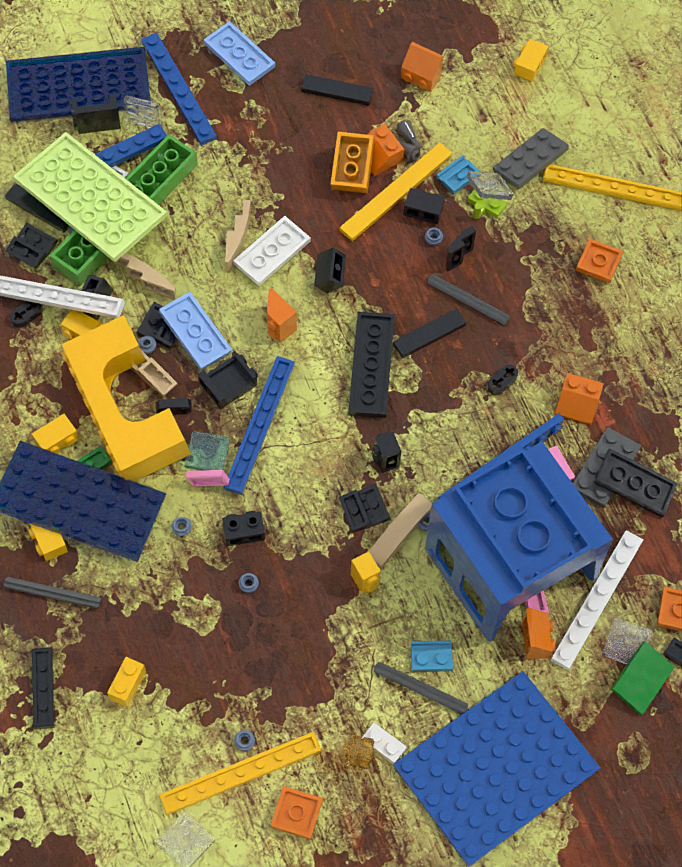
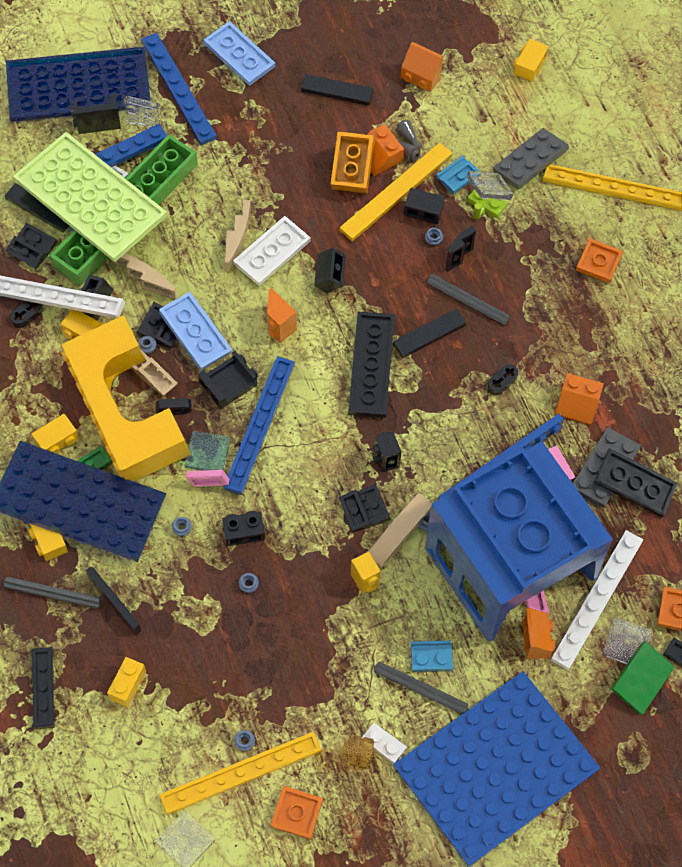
(113, 600): none -> black tile

